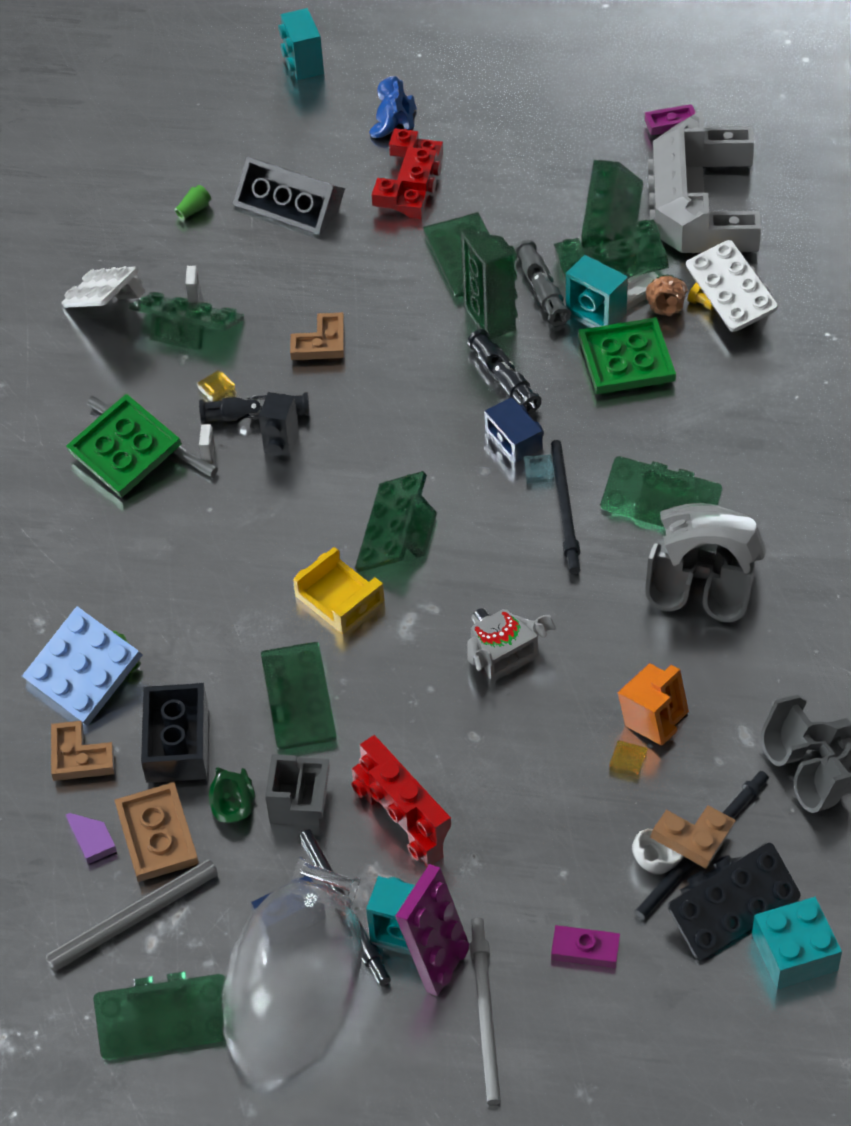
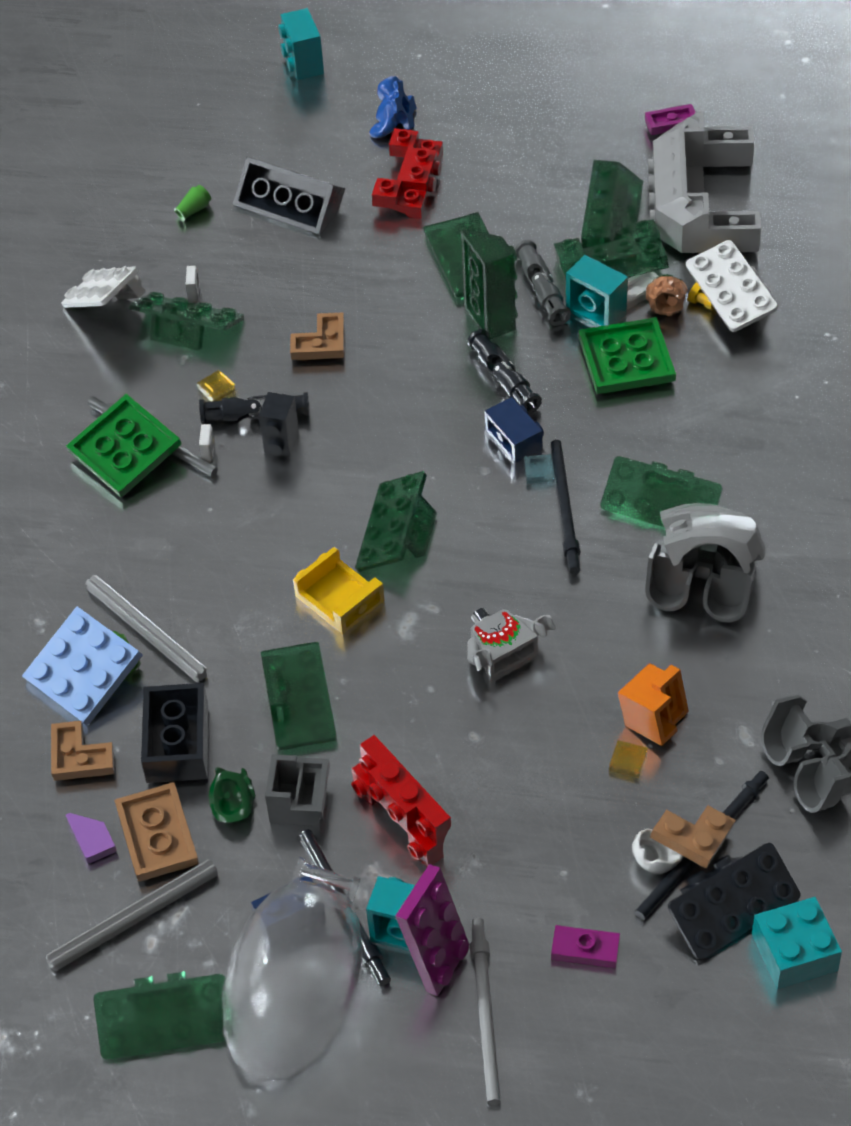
(146, 628): none -> light grey axle

